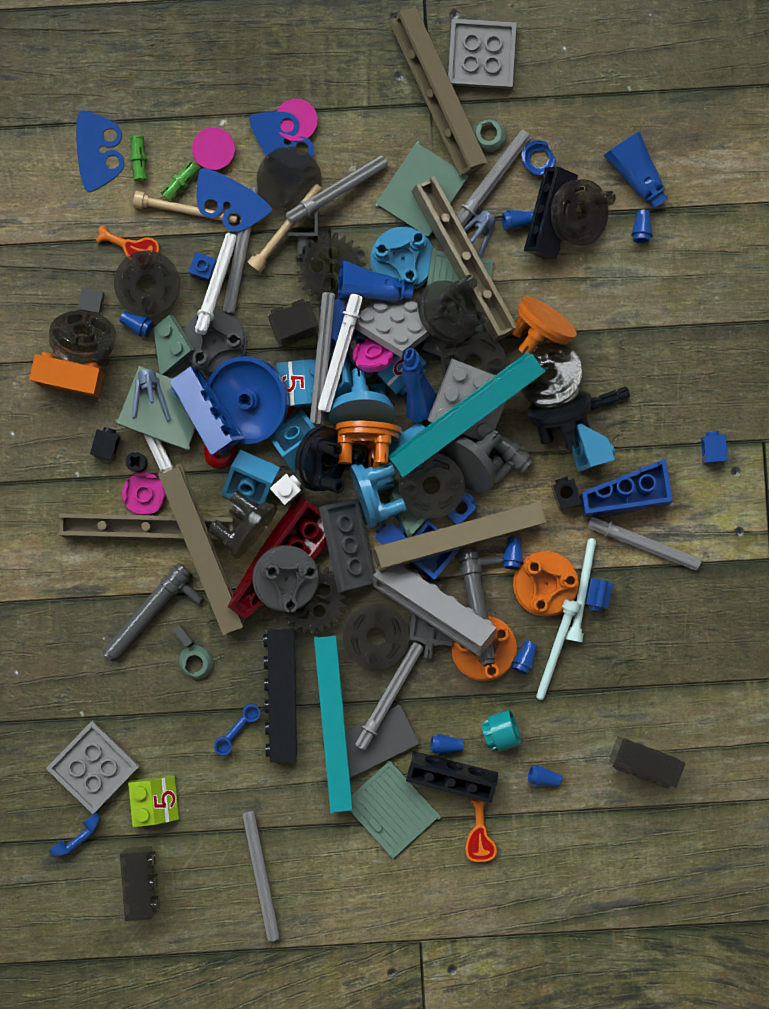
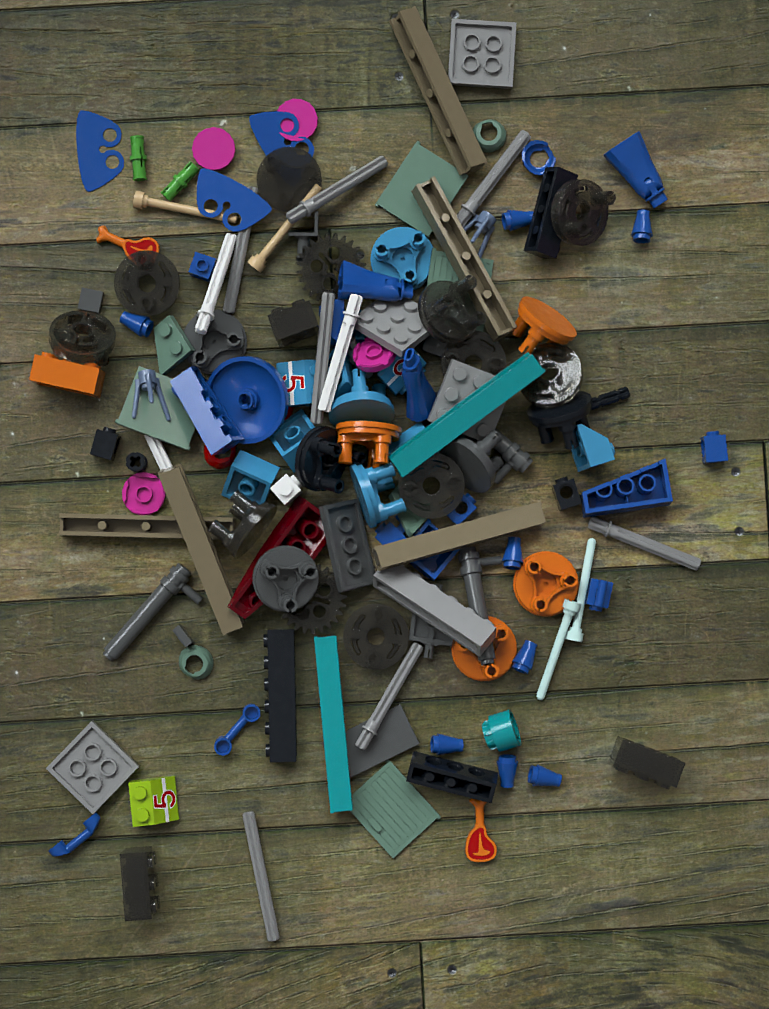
(507, 769): none -> blue cone

